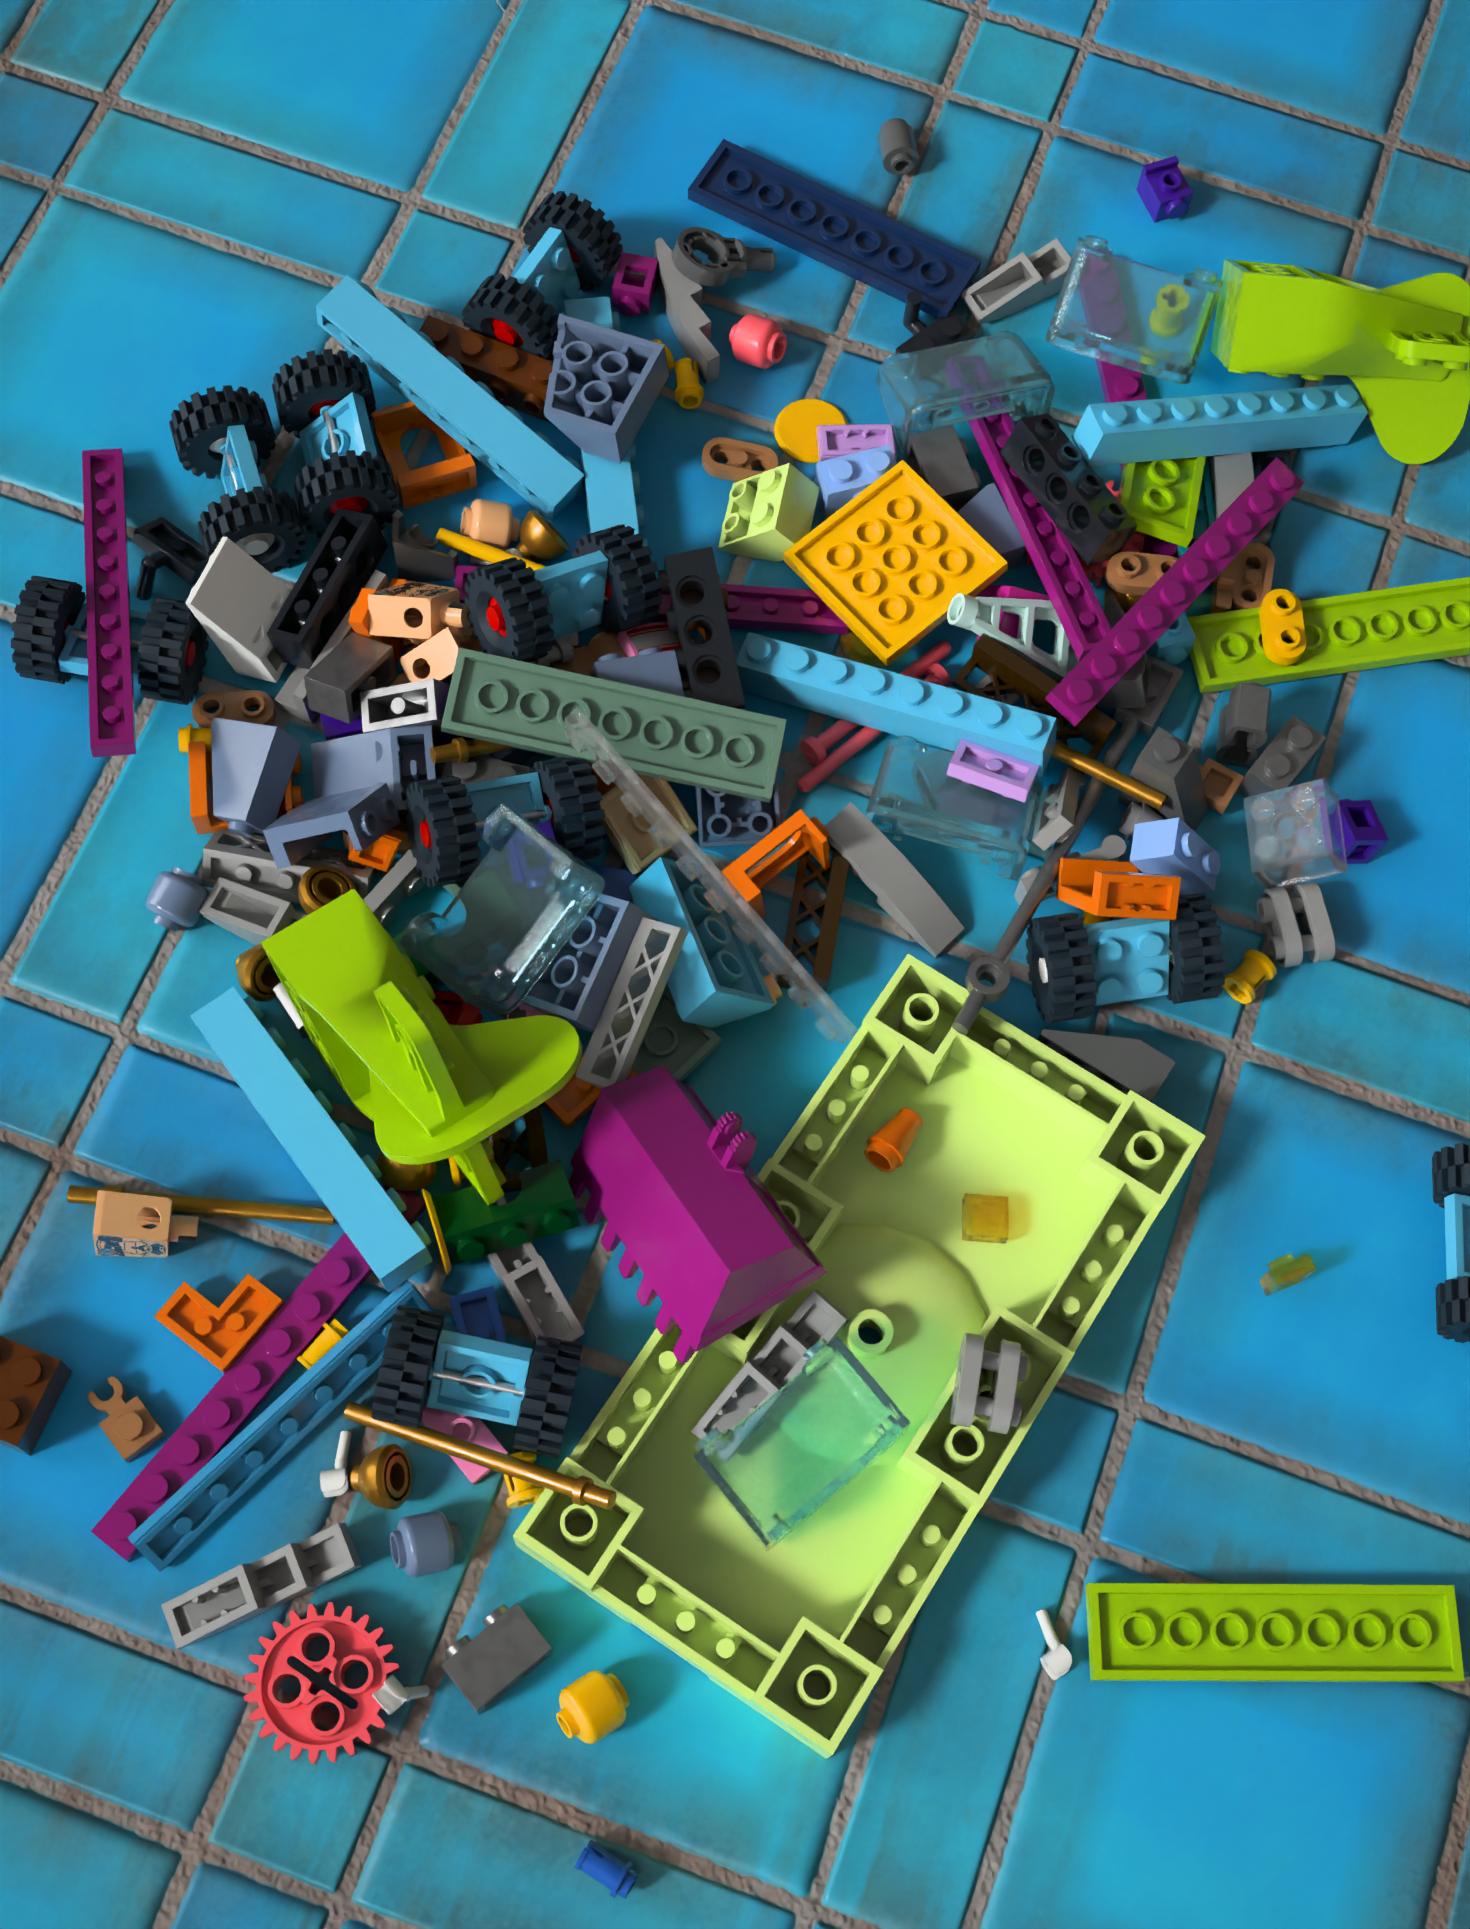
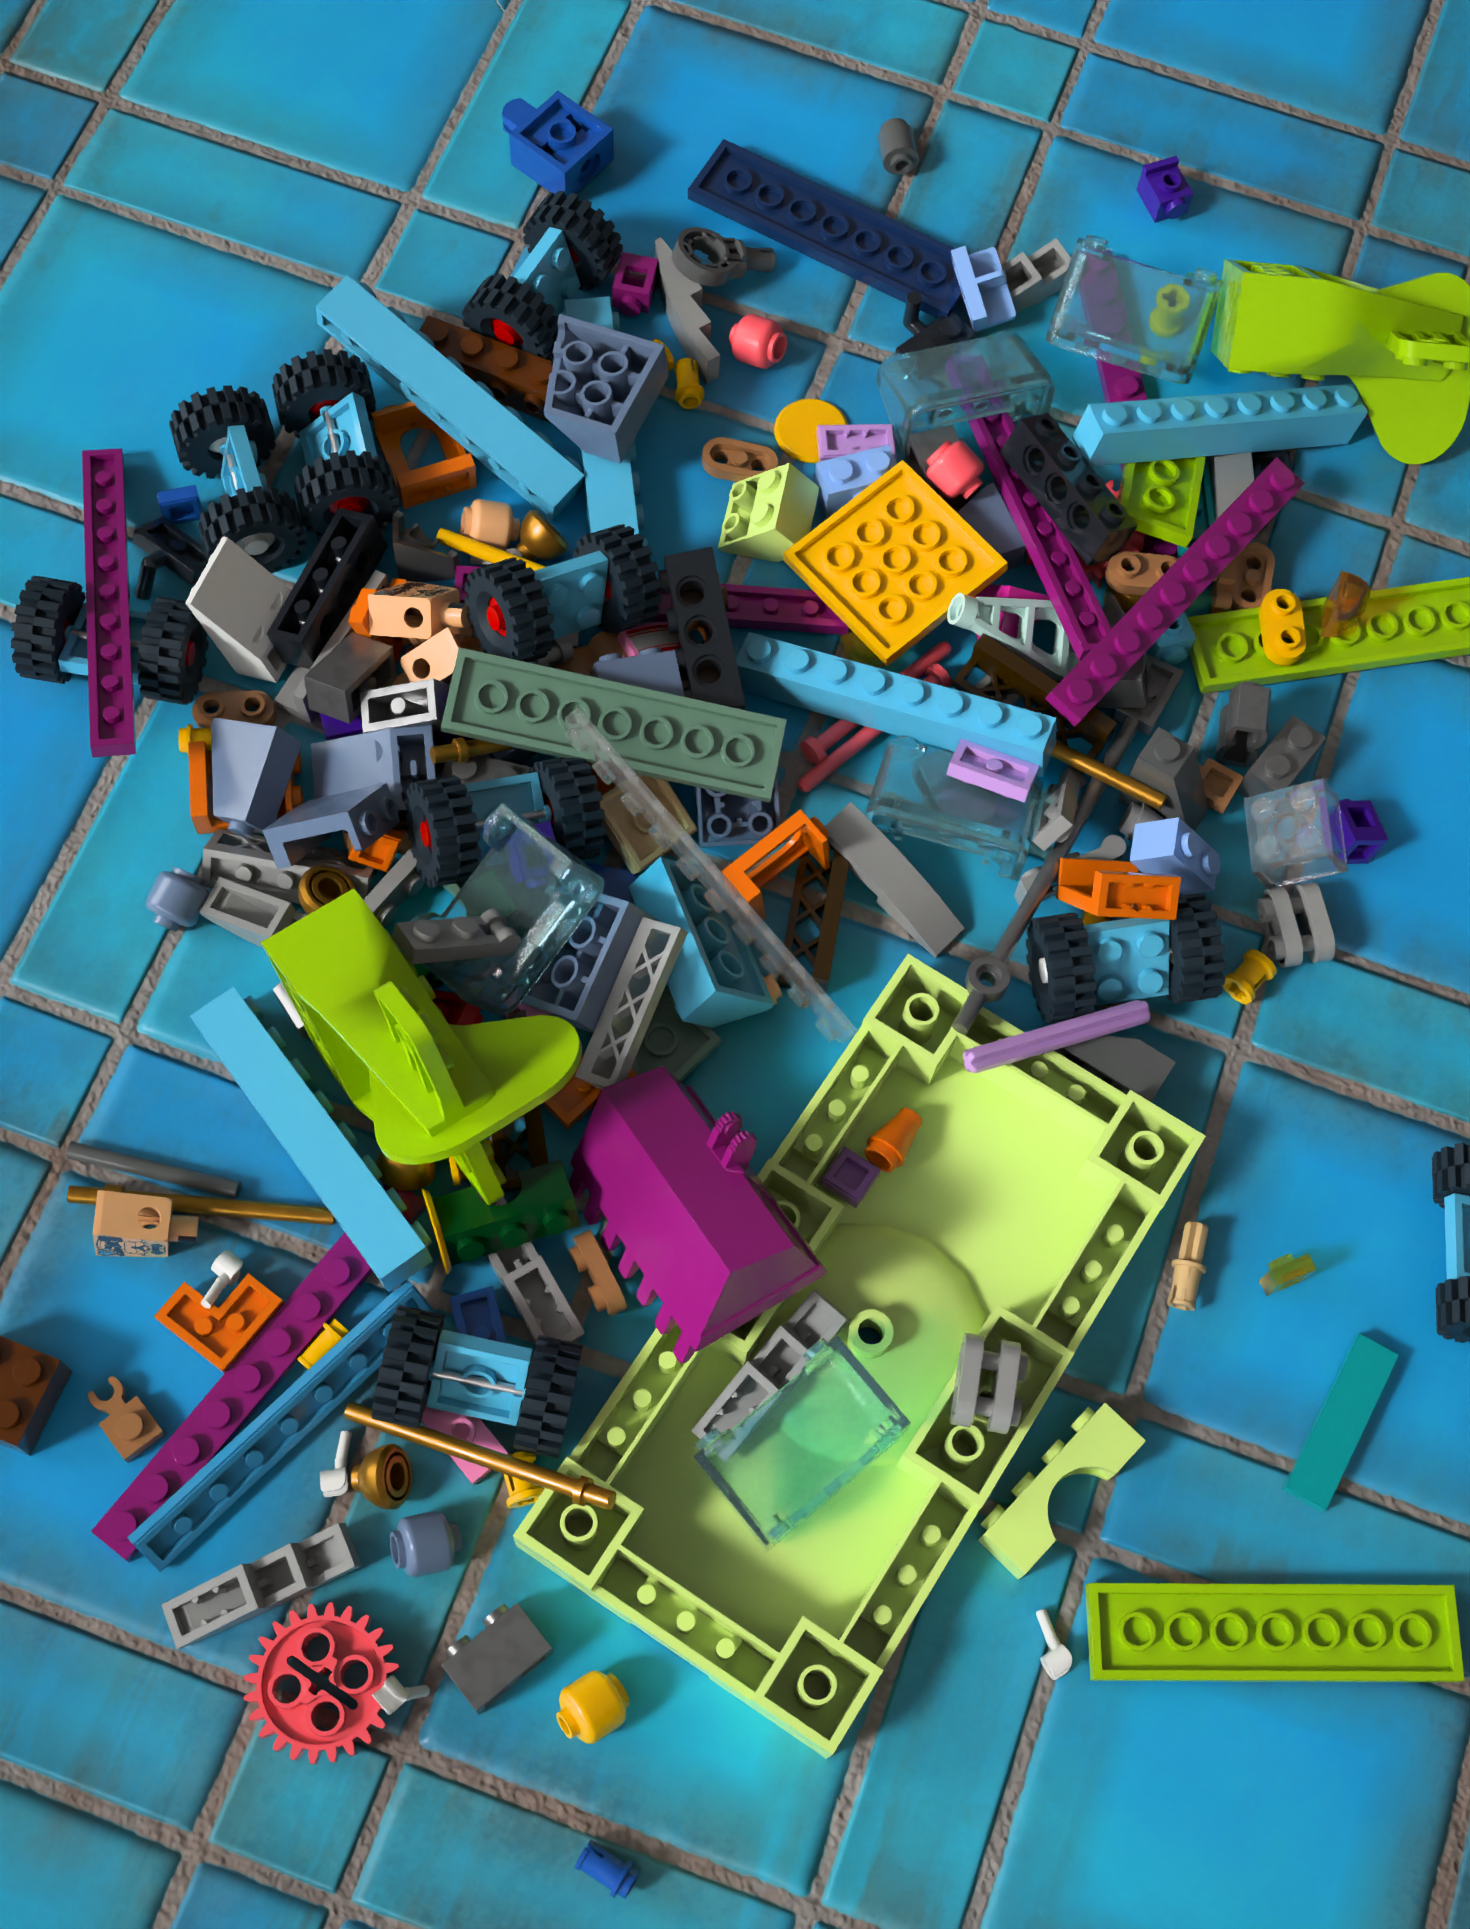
(153, 1169): none -> dark grey bar
(180, 504): none -> blue tile
(227, 1268): none -> white hand
(257, 974): pearl gold brick -> none
(456, 938): none -> light grey plate
(557, 143): none -> blue brick
(605, 1289): none -> medium nougat plate
(850, 1177): none -> medium lavender tile
(955, 470): none -> coral head
(983, 287): none -> light blue panel
(985, 1218): clear yellow plate -> none
(1023, 1531): none -> yellowish green arch
(1056, 1036): none -> lavender axle
(1188, 1267): none -> tan axle
(1340, 1422): none -> teal tile
(1344, 604): none -> clear orange brick

